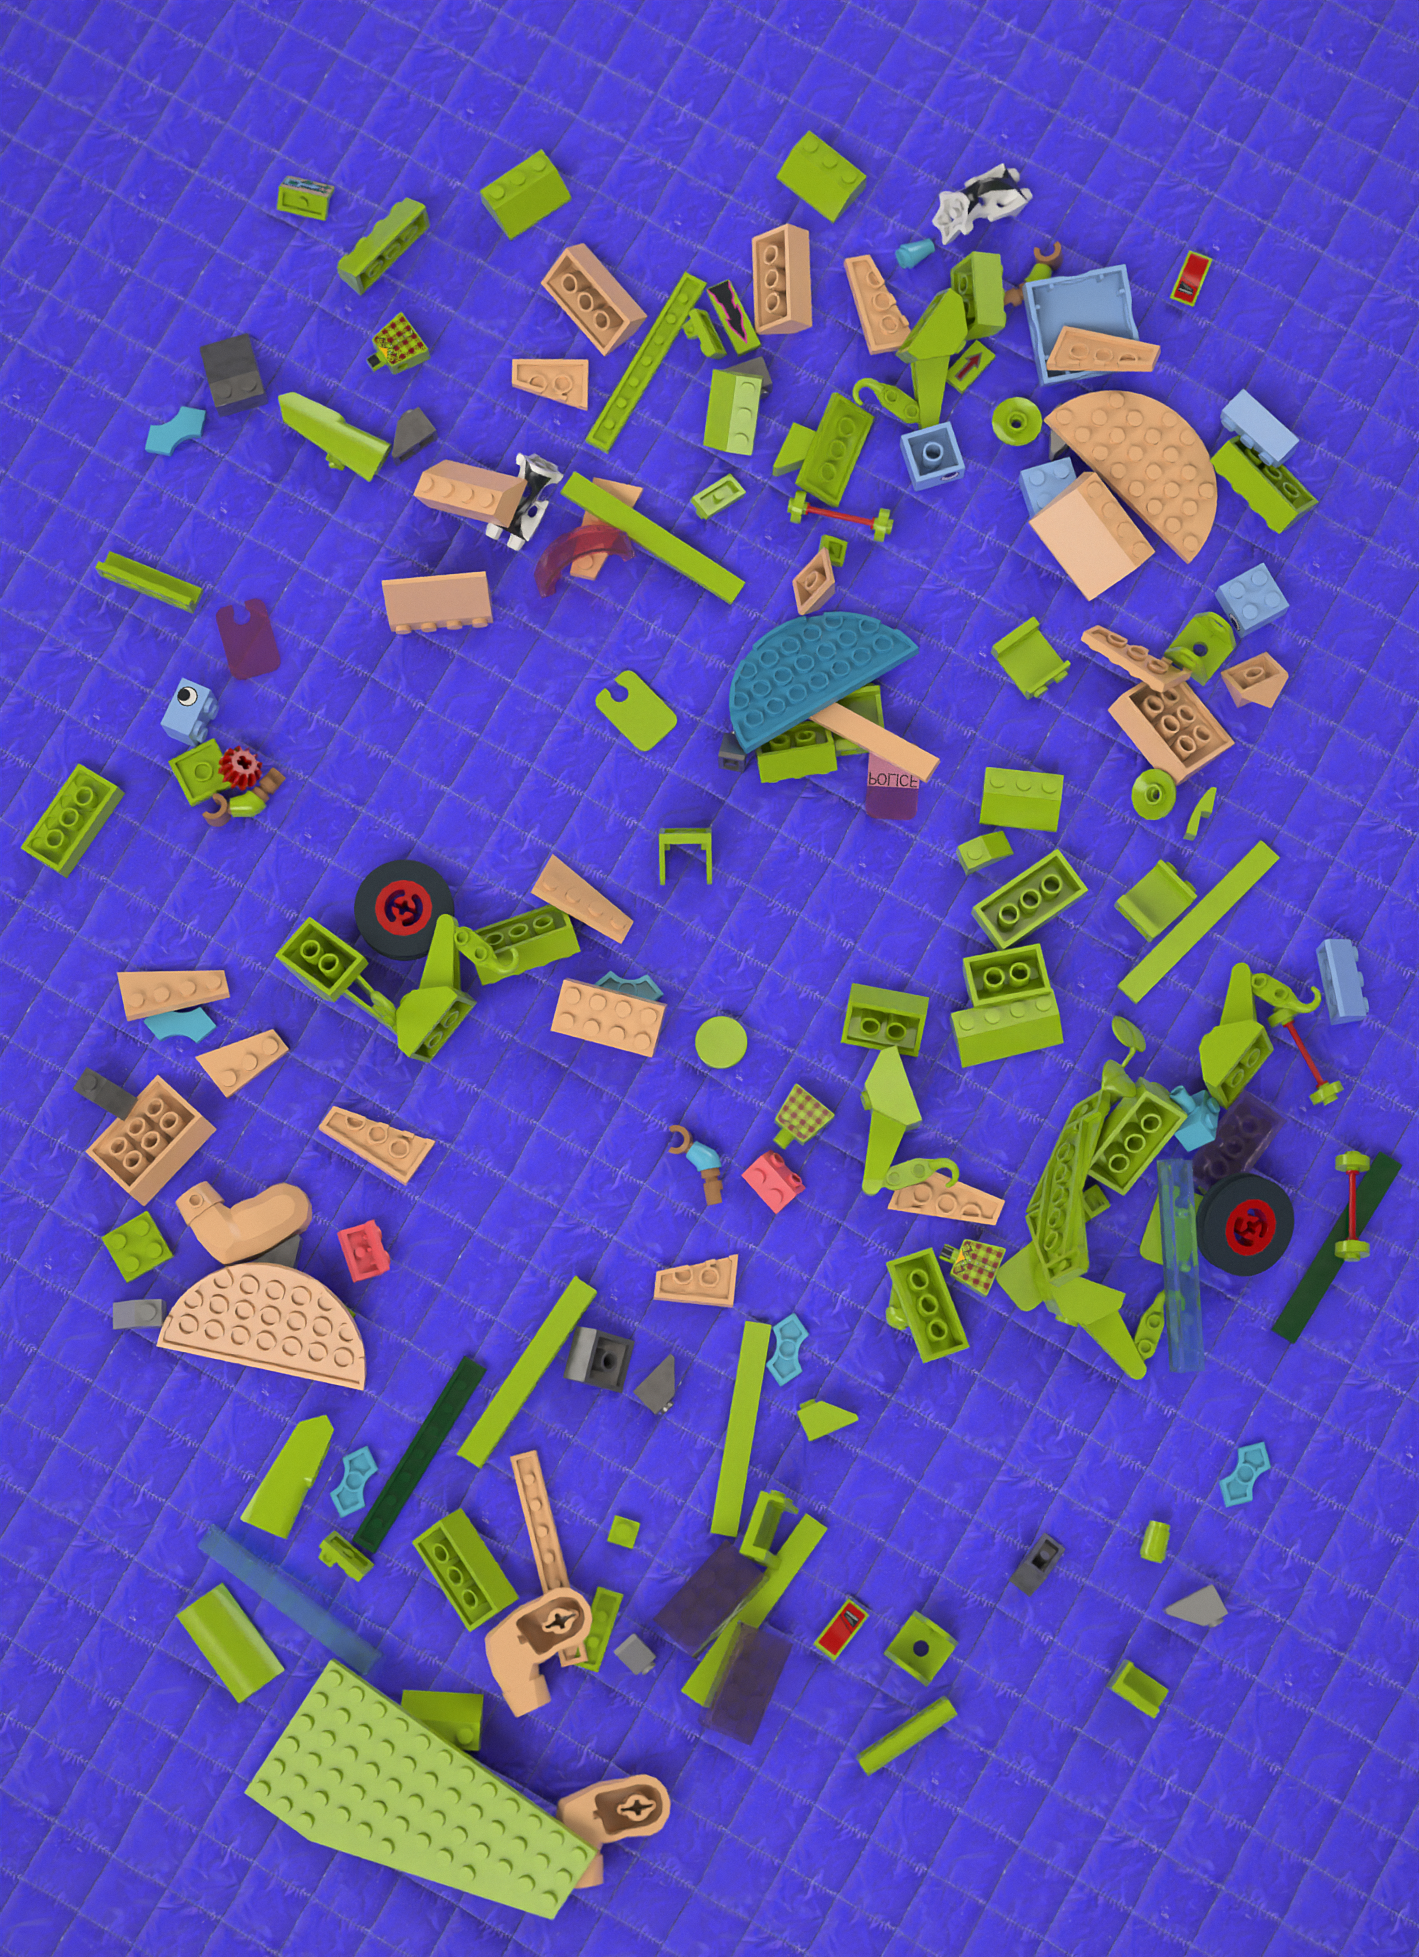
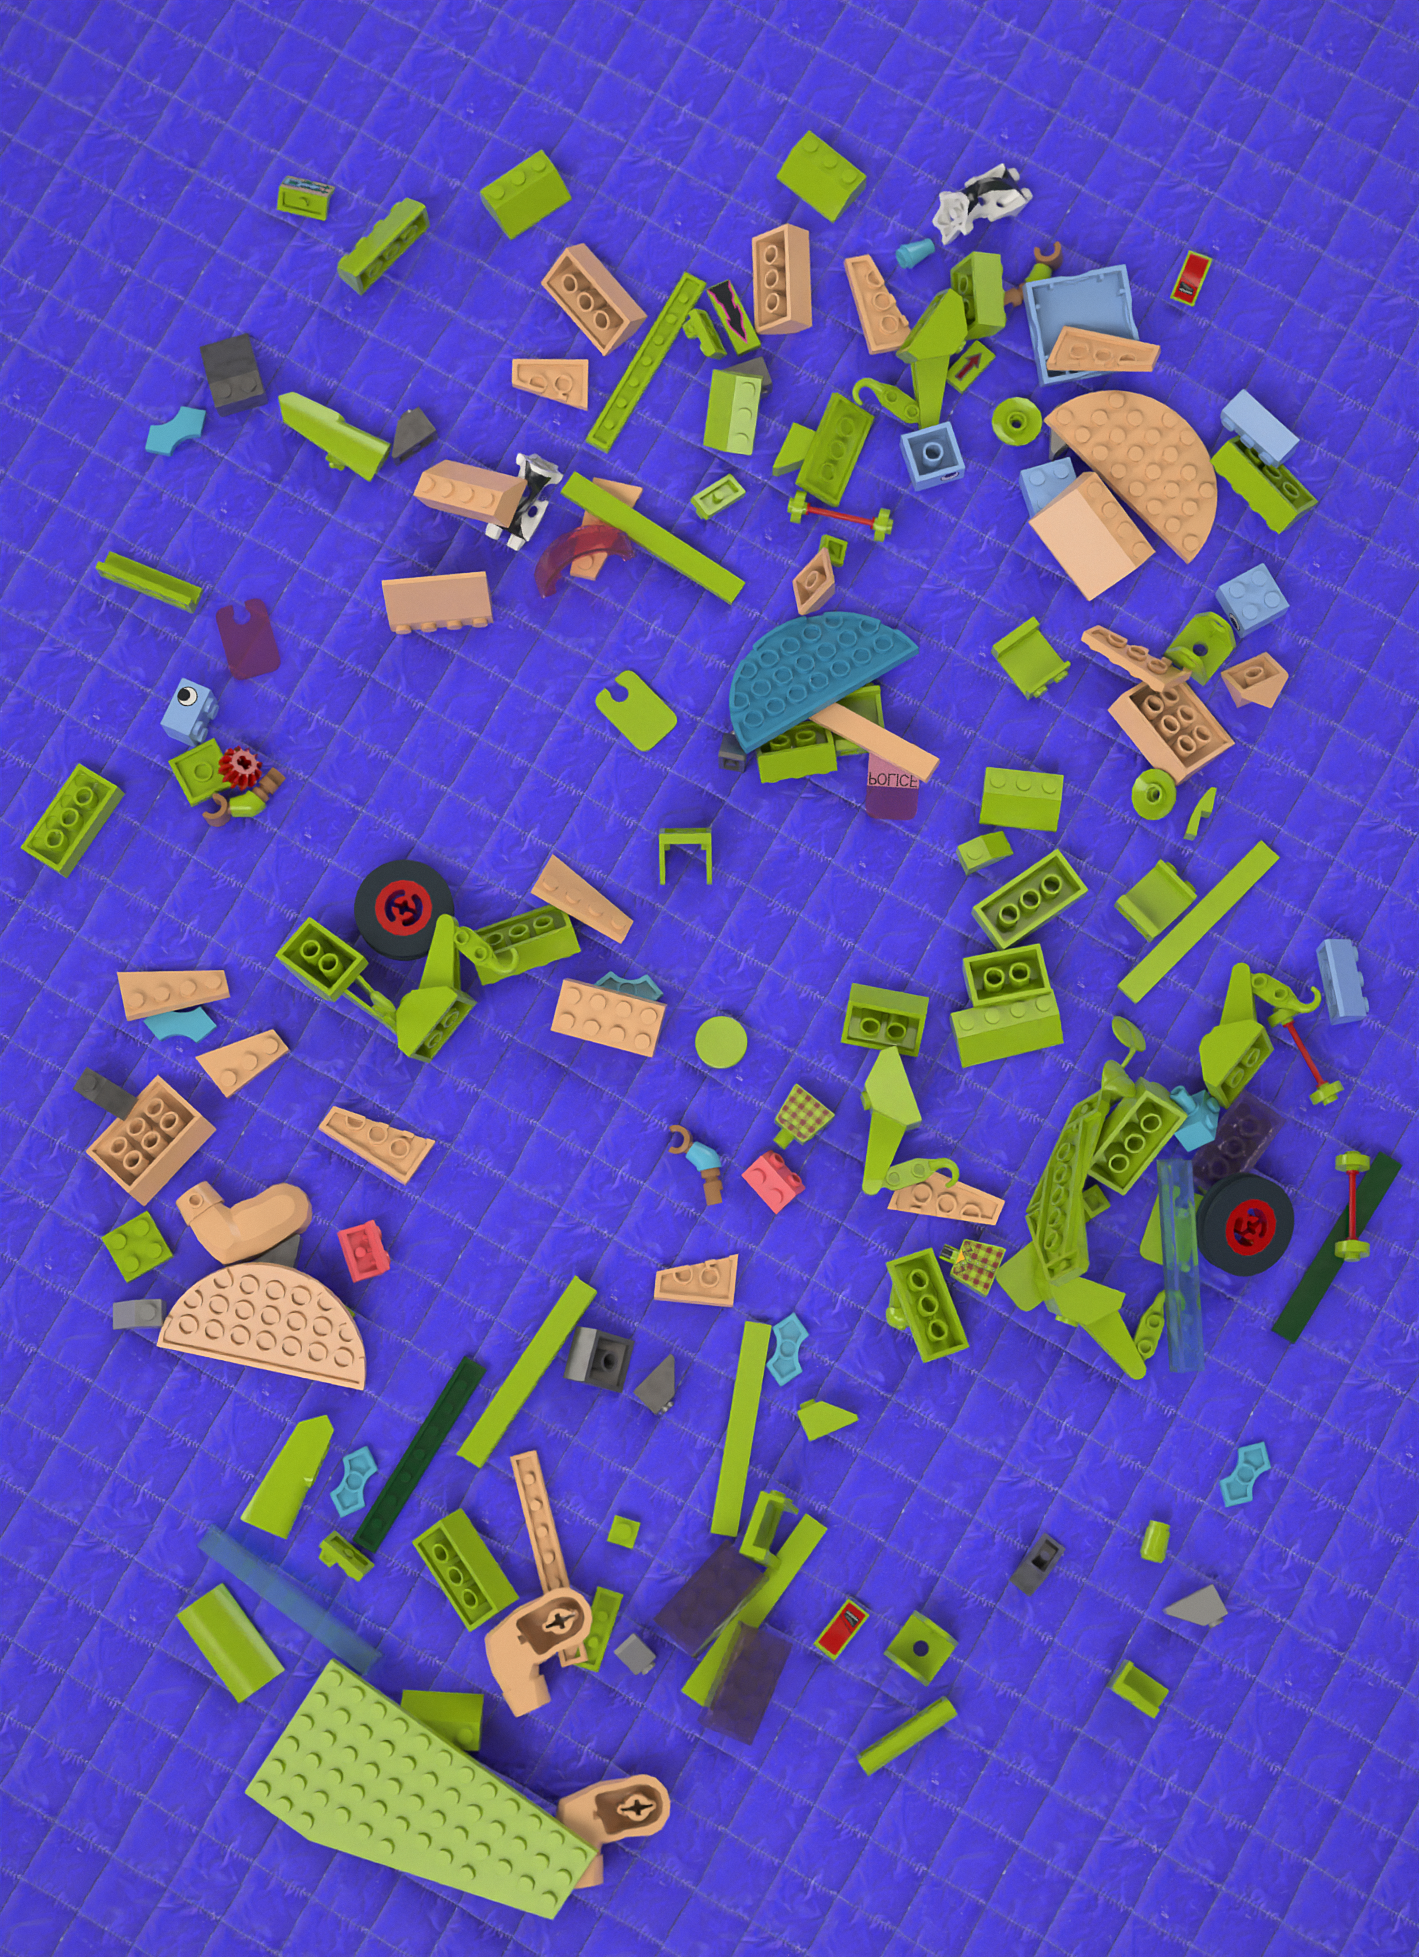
(397, 347): torso -> none

